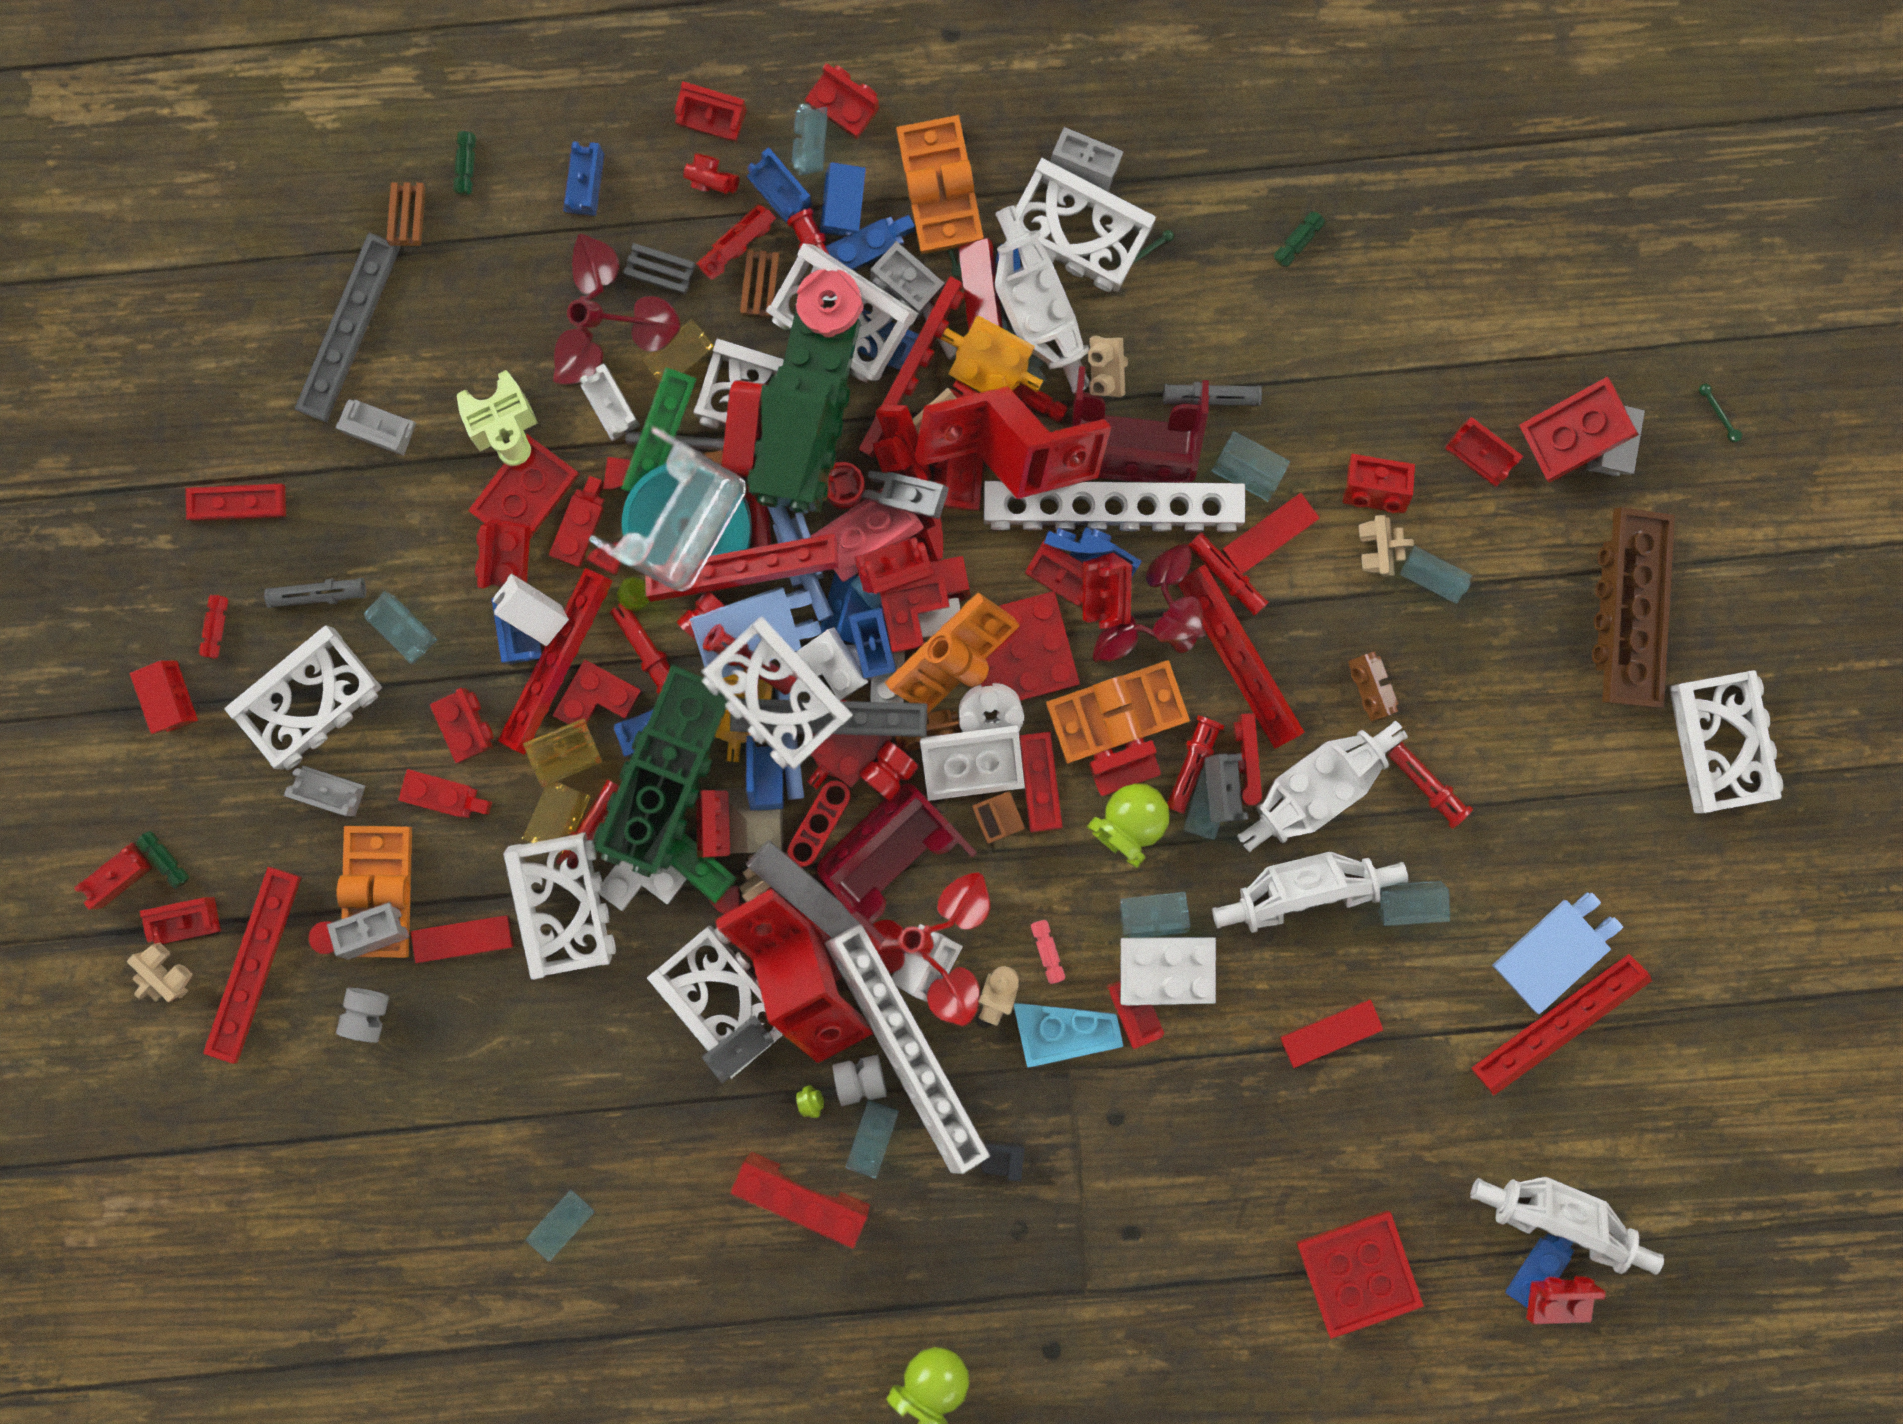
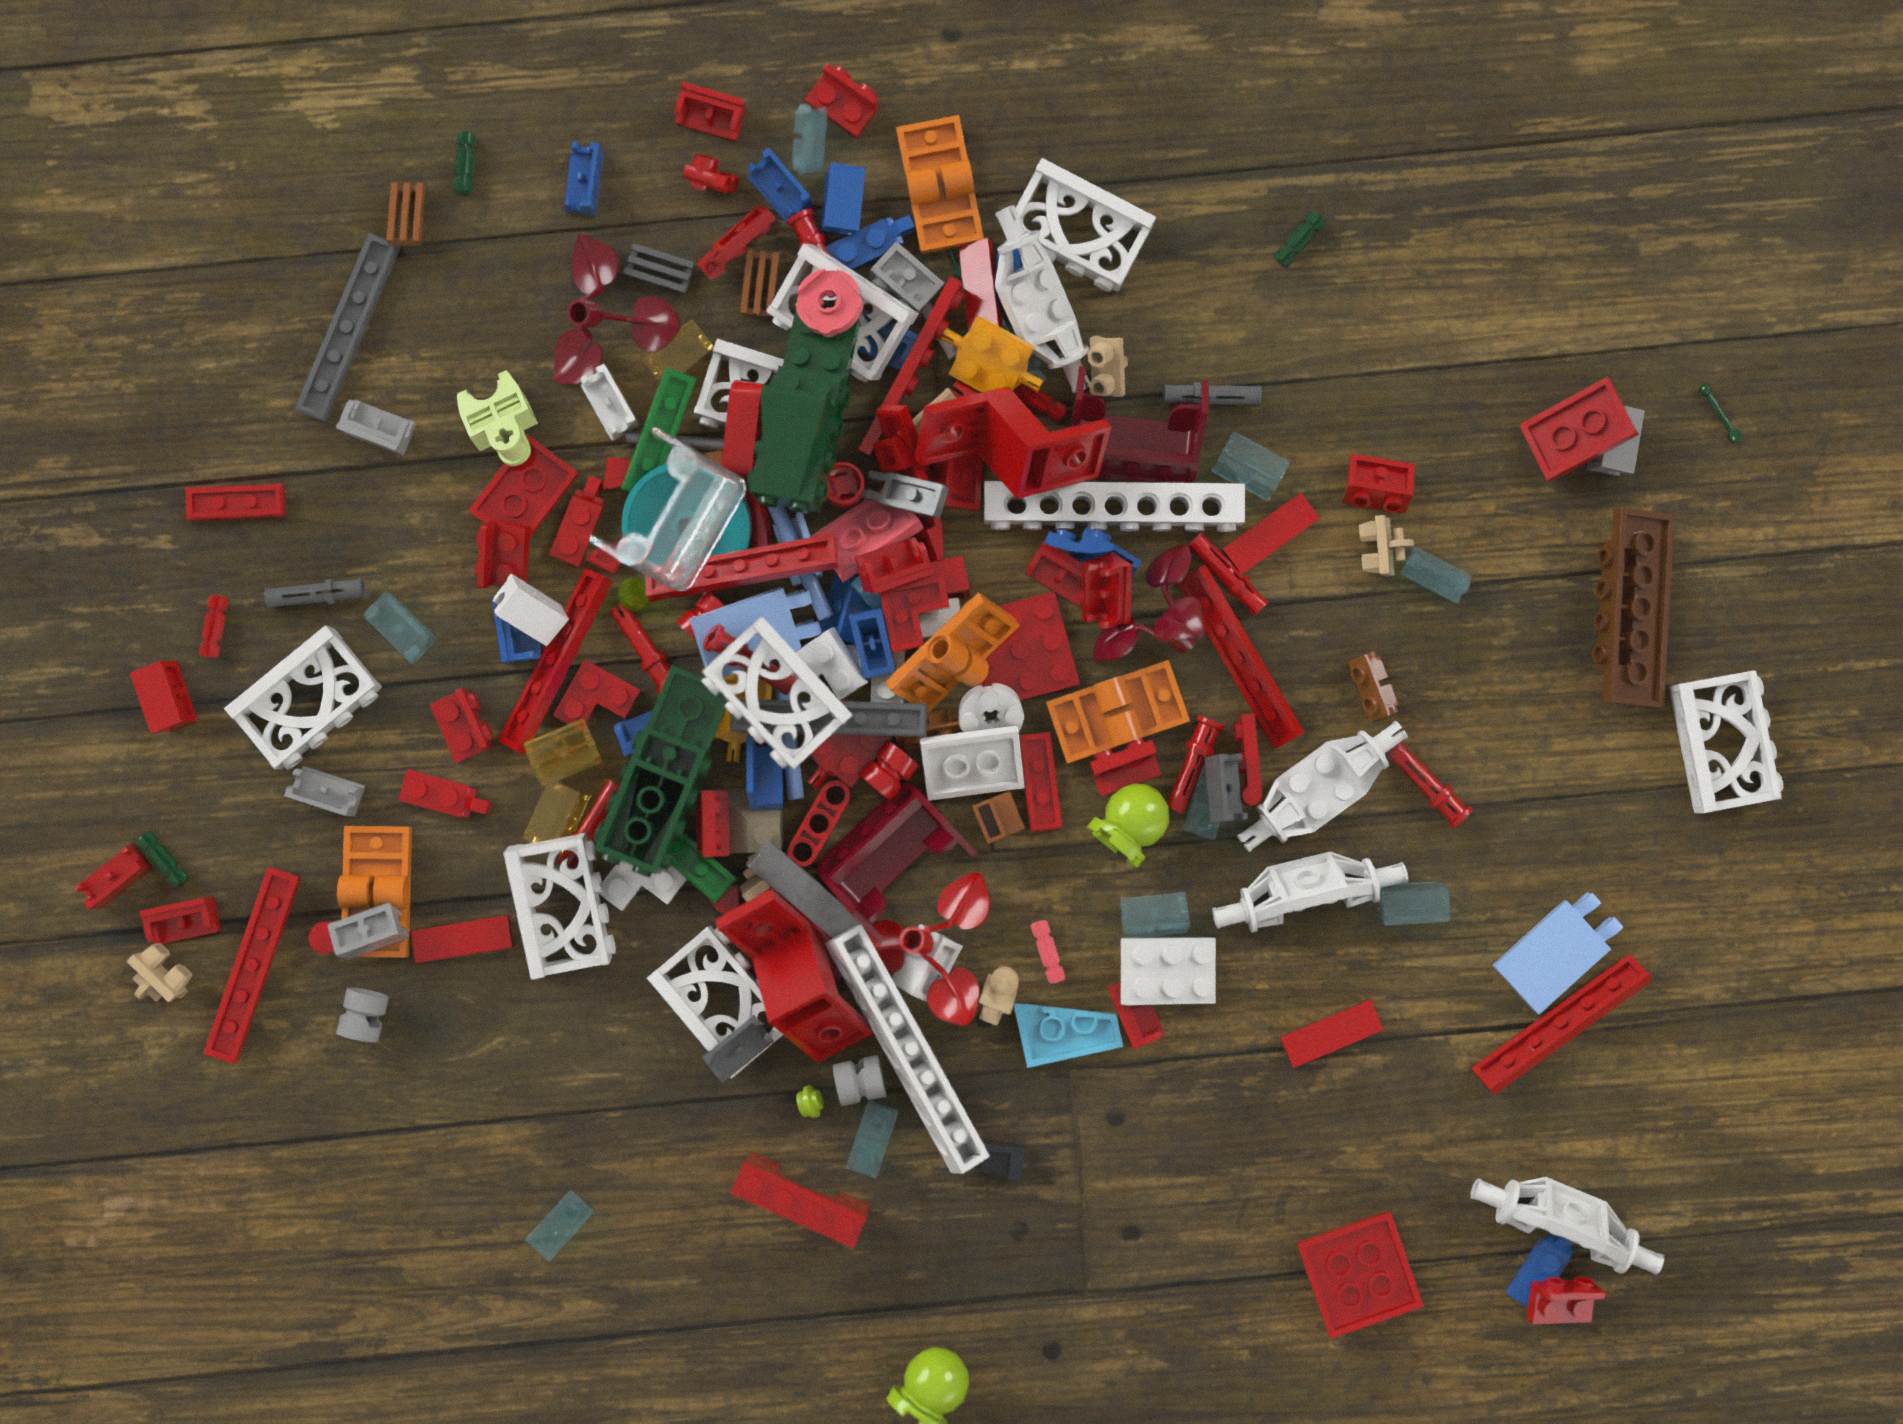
(1087, 158): light grey hinge -> none
(1167, 236): dark green hinge -> none
(1483, 452): red hinge -> none

